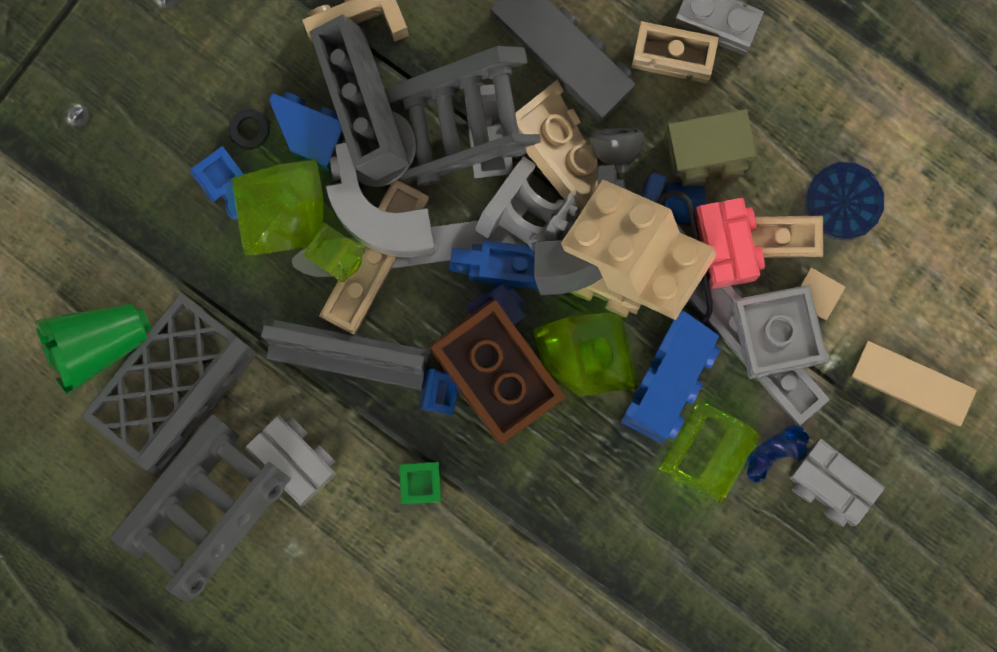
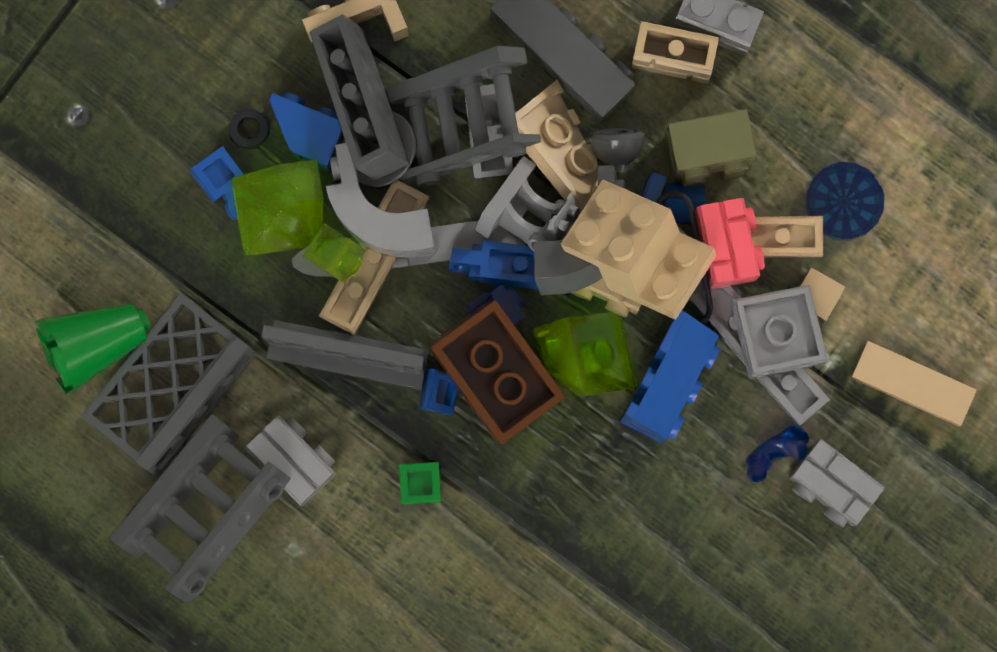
(727, 459): clear neon green tile -> none

